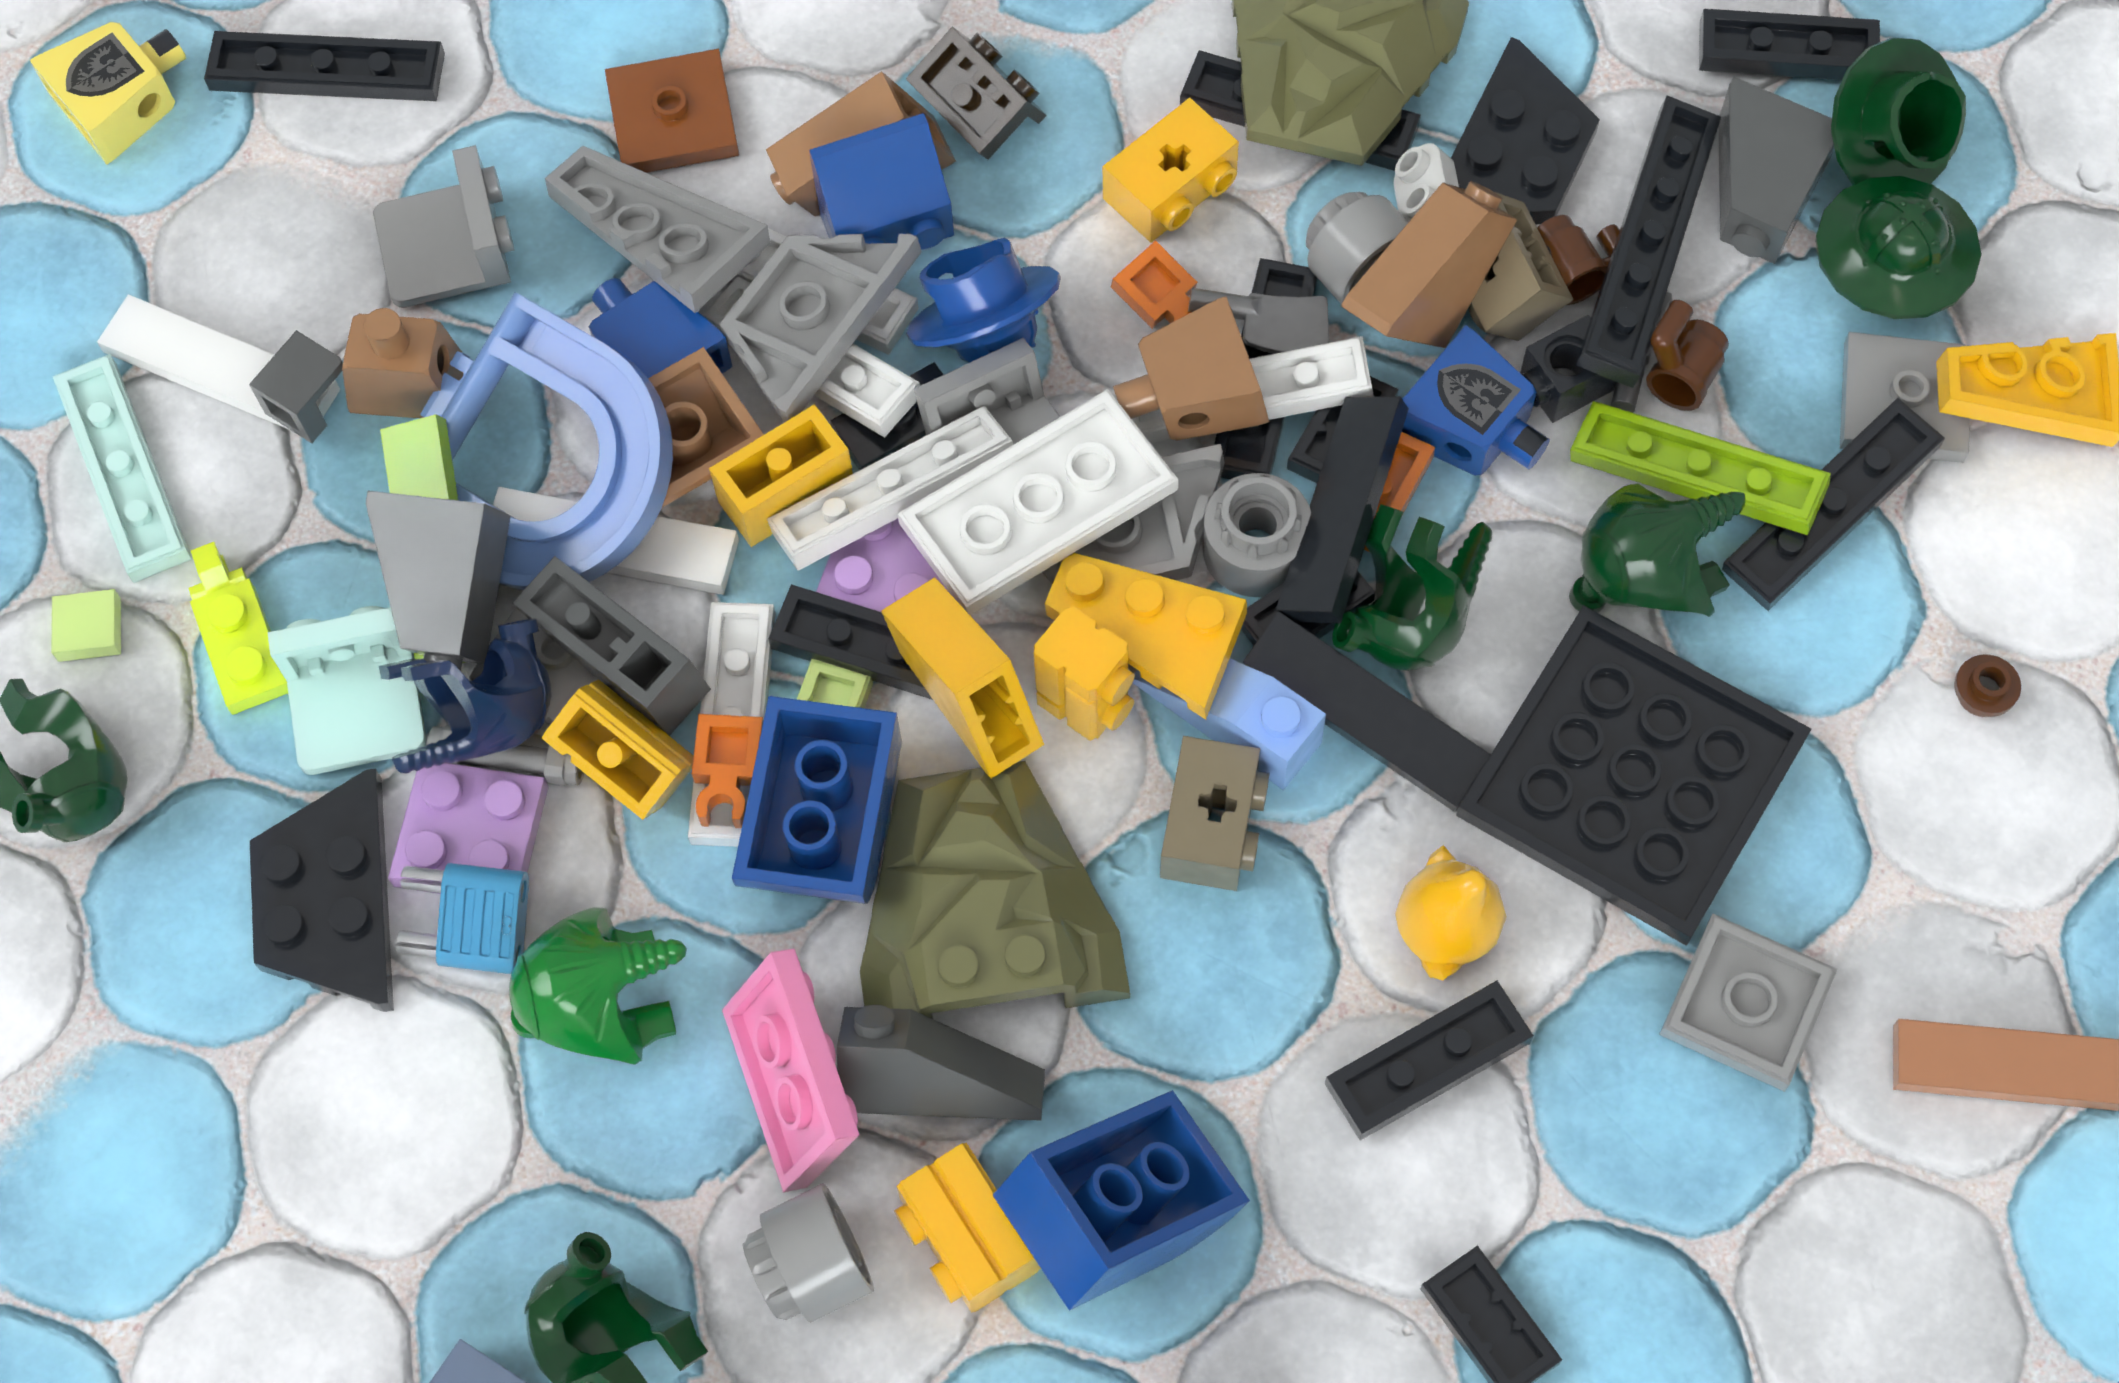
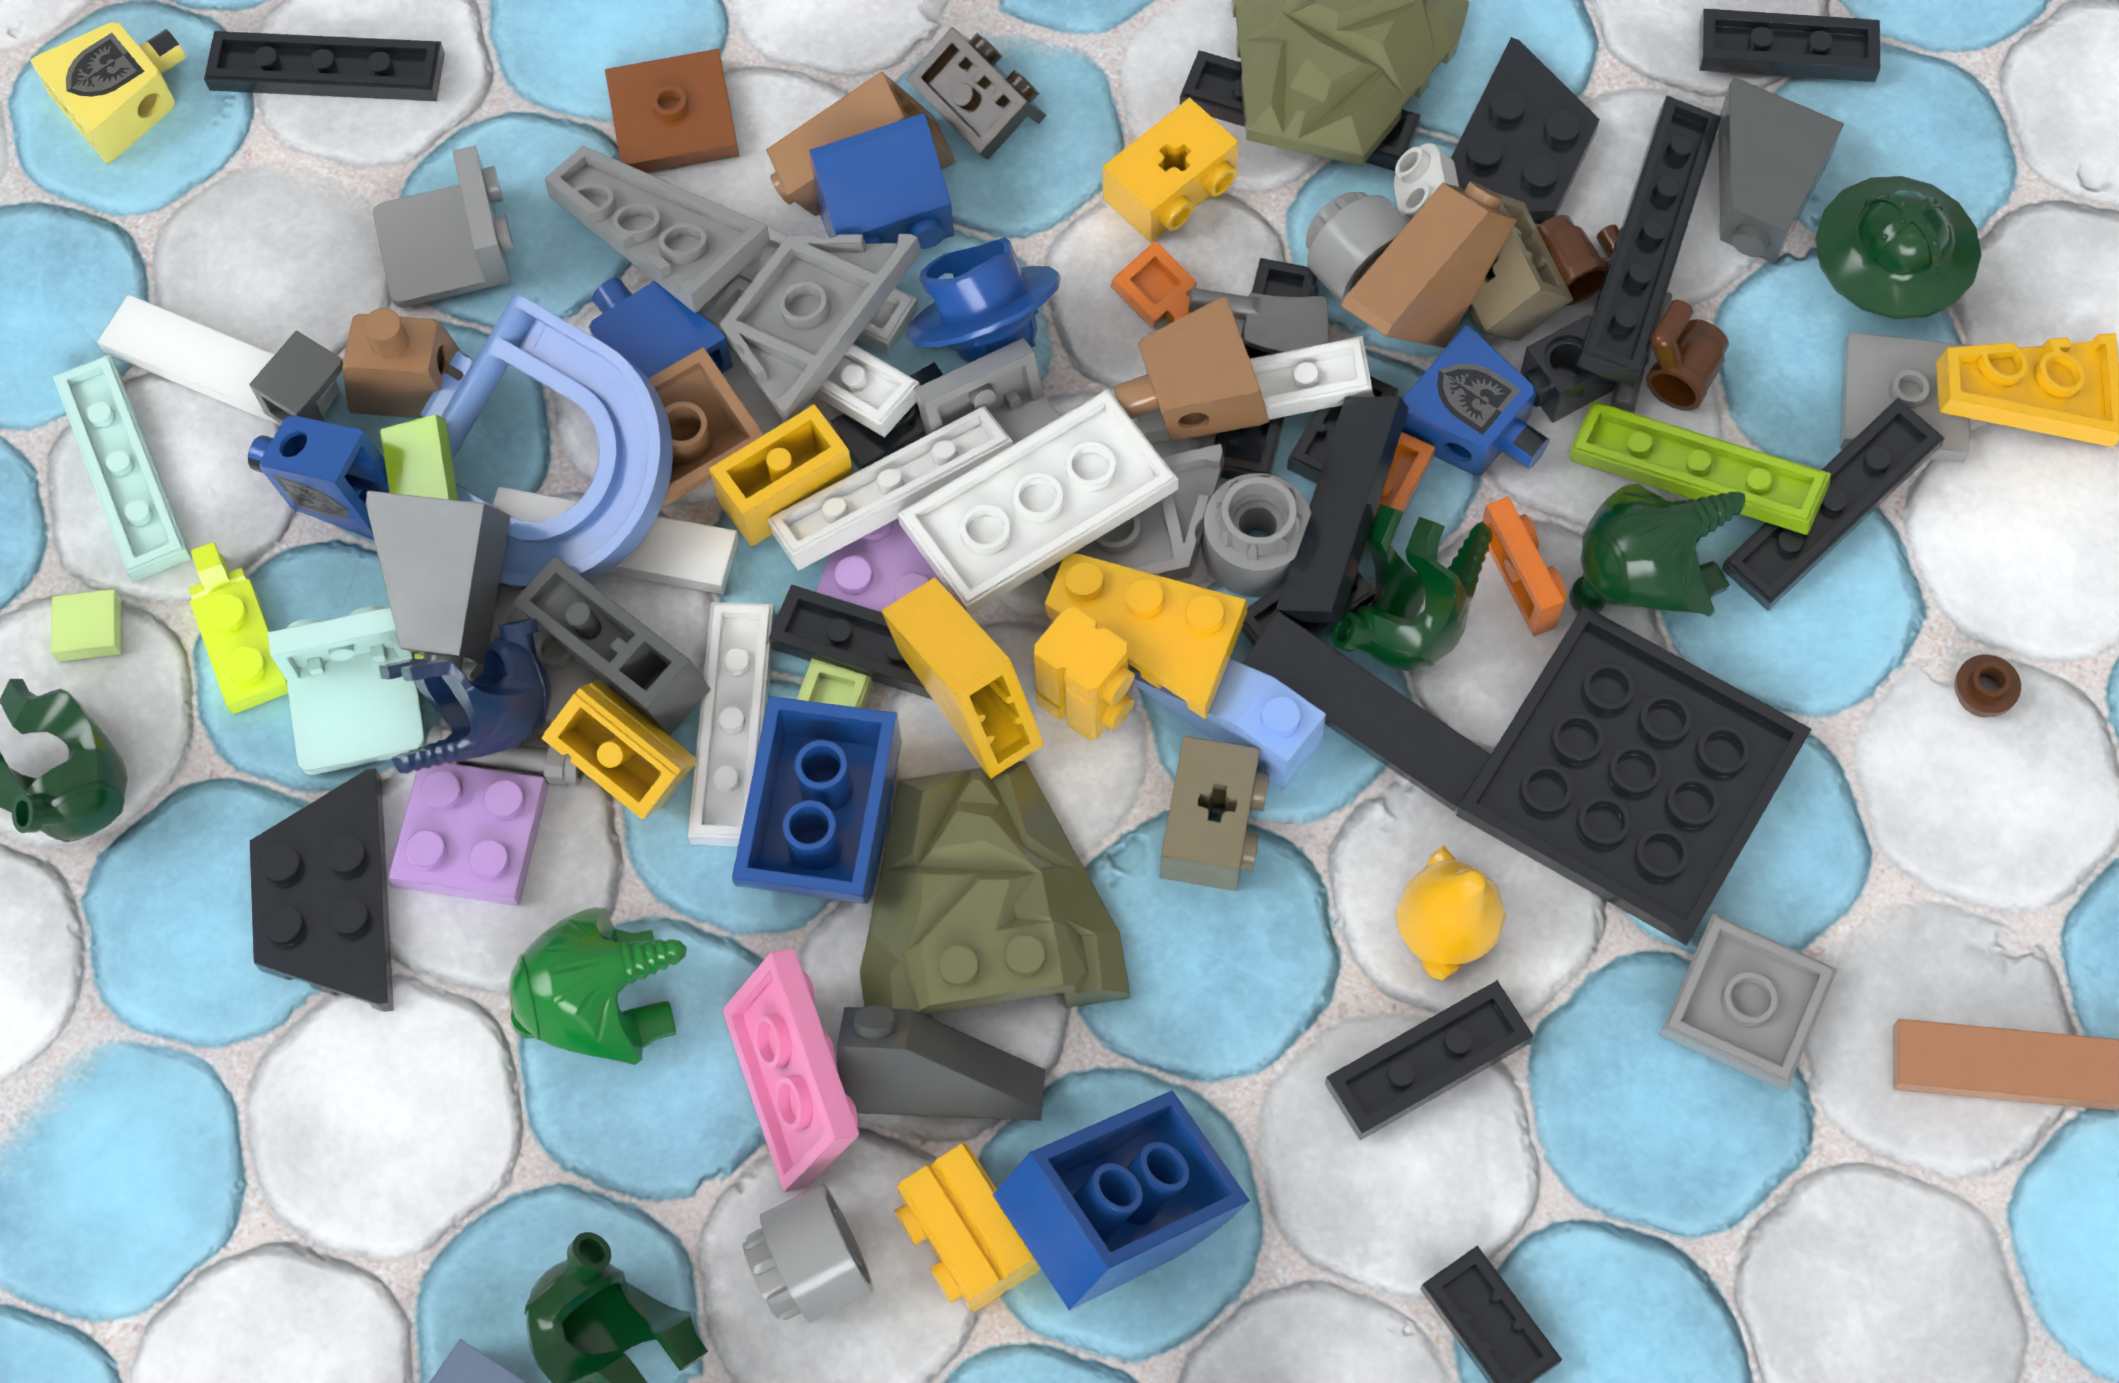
(322, 470): none -> blue torso
(478, 916): dark azure piece -> none
(724, 760): orange plate -> none
(1514, 548): none -> orange plate
(1897, 113): dark green helmet -> none

